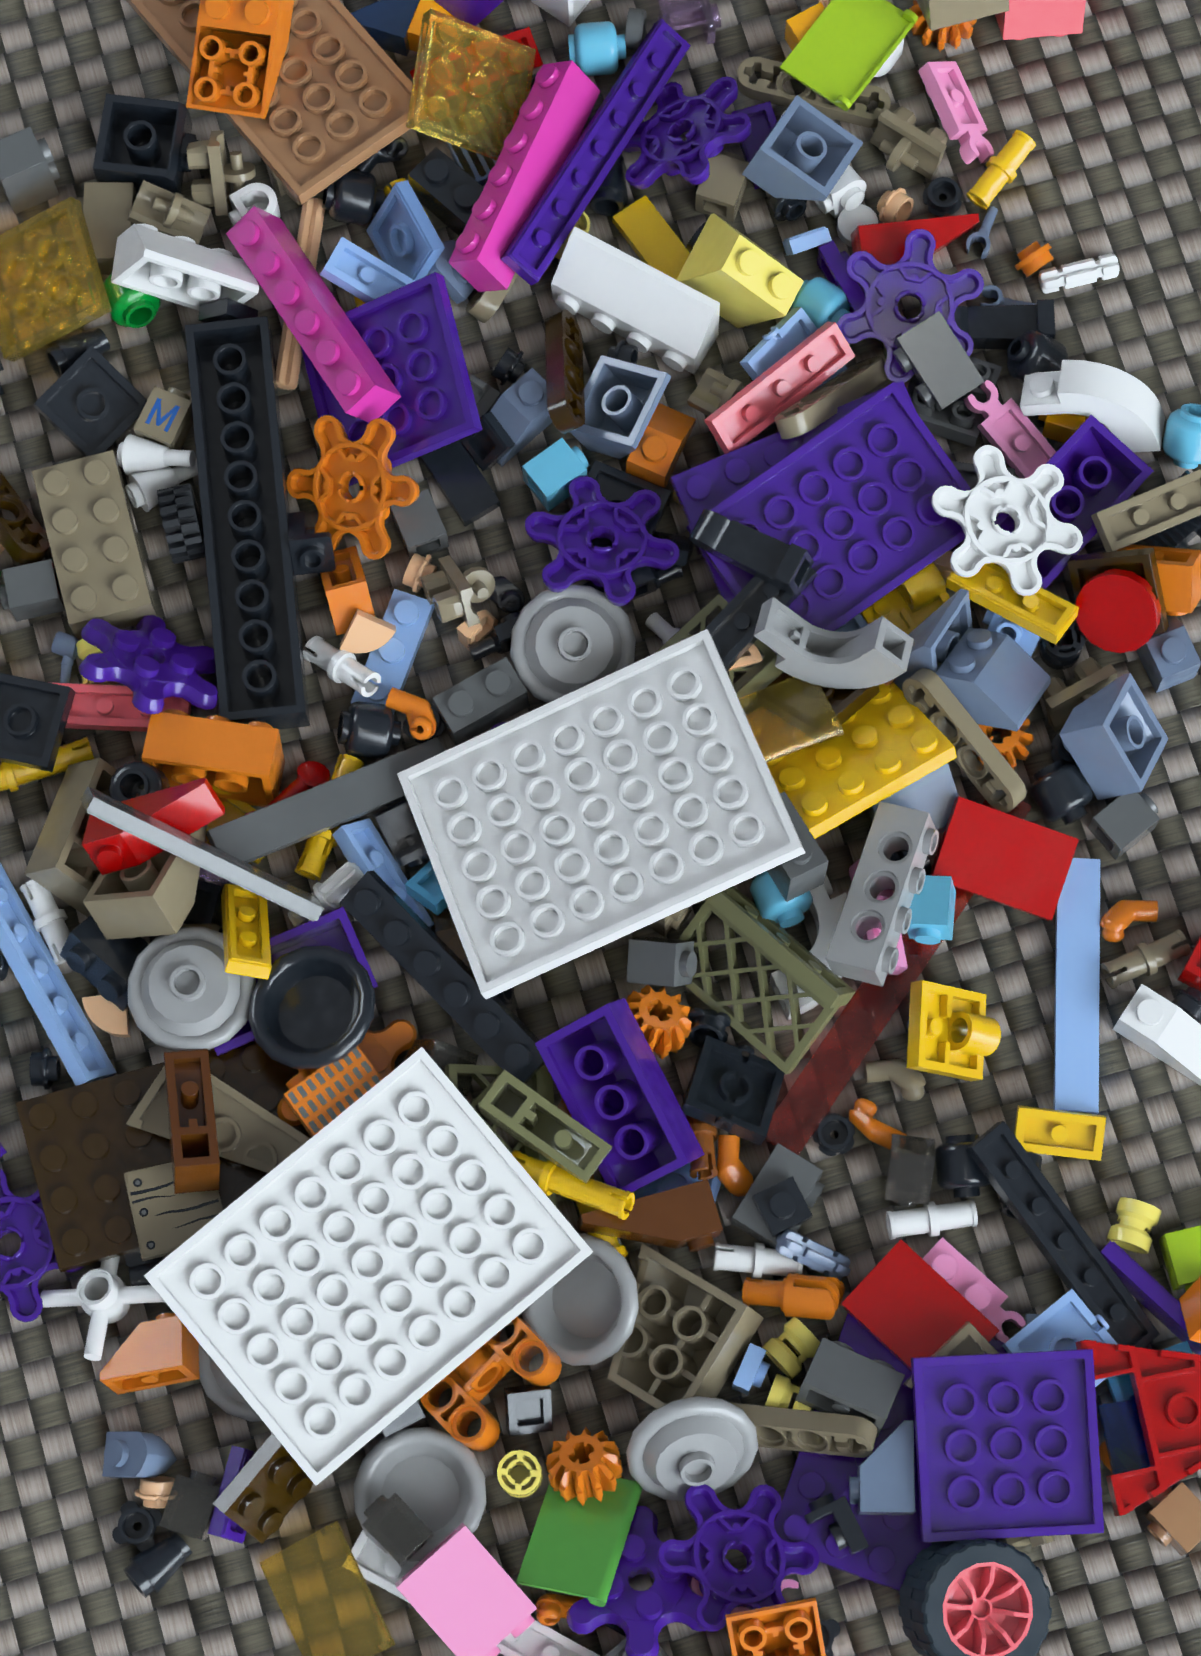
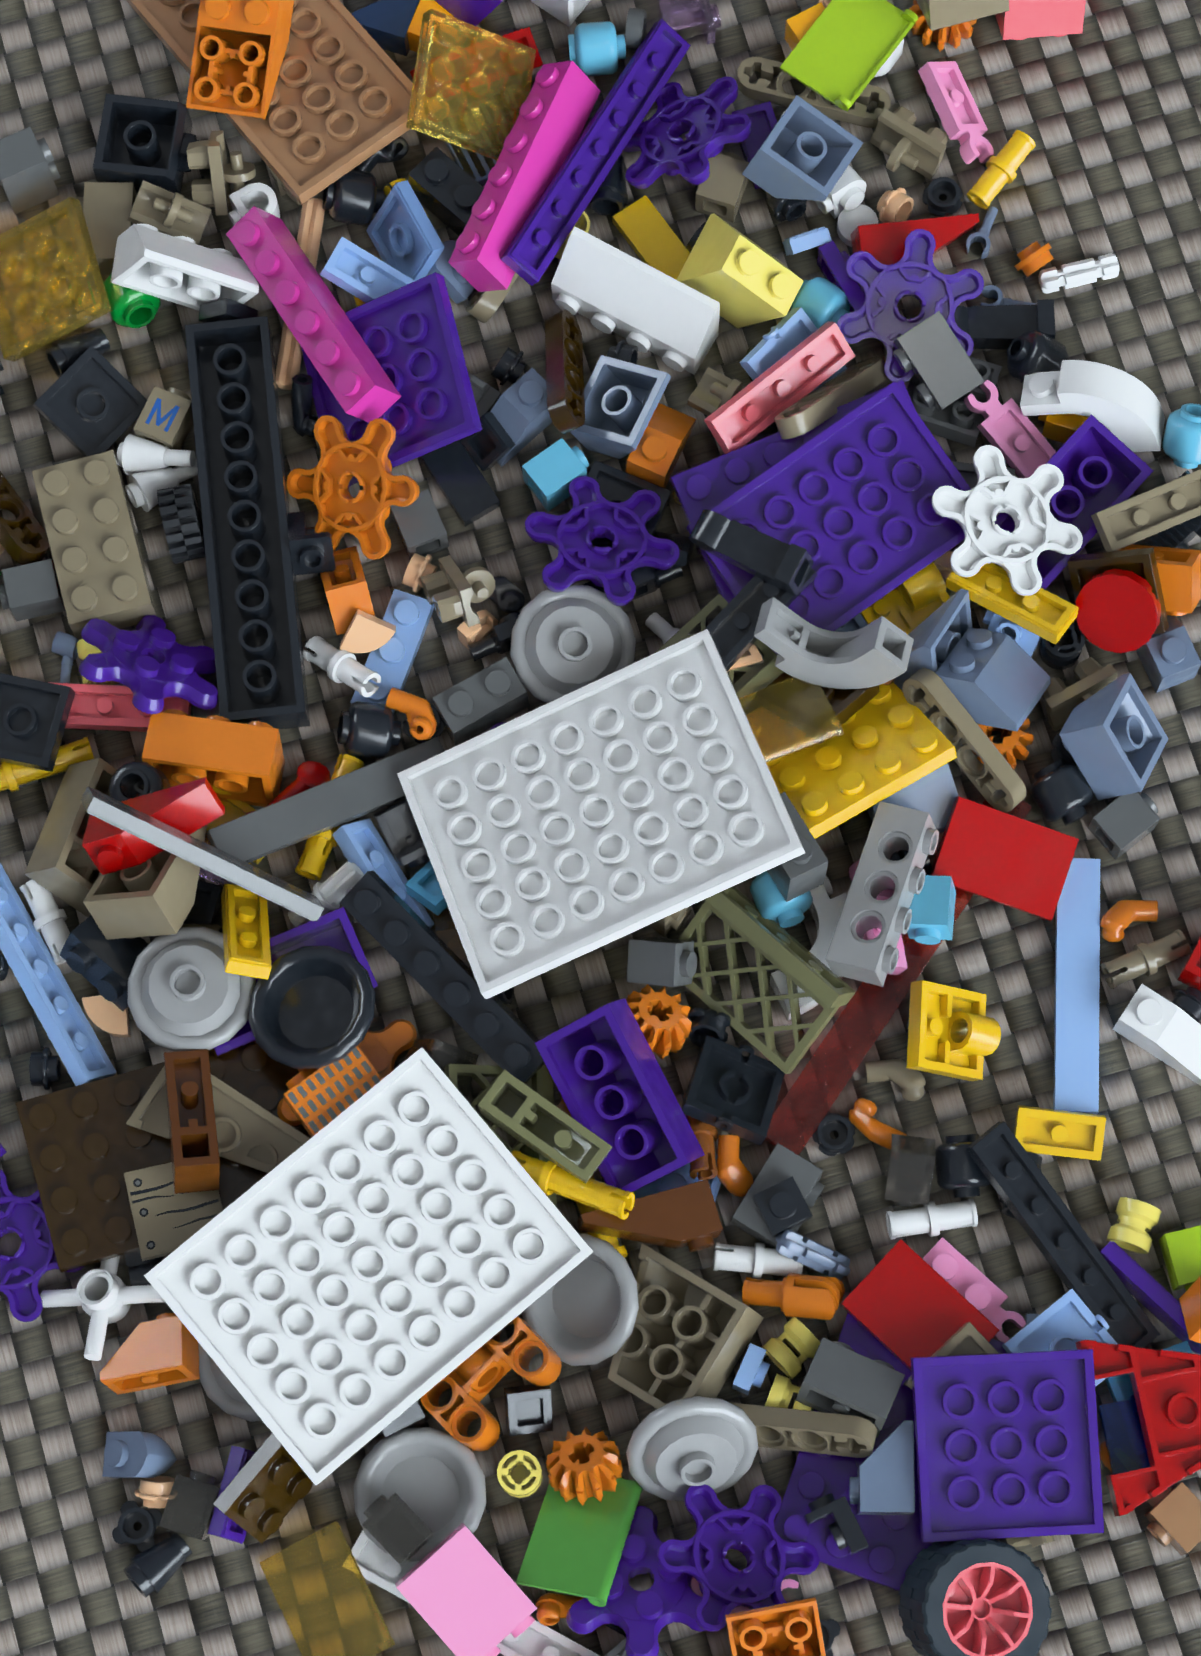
(302, 405): none -> black arm

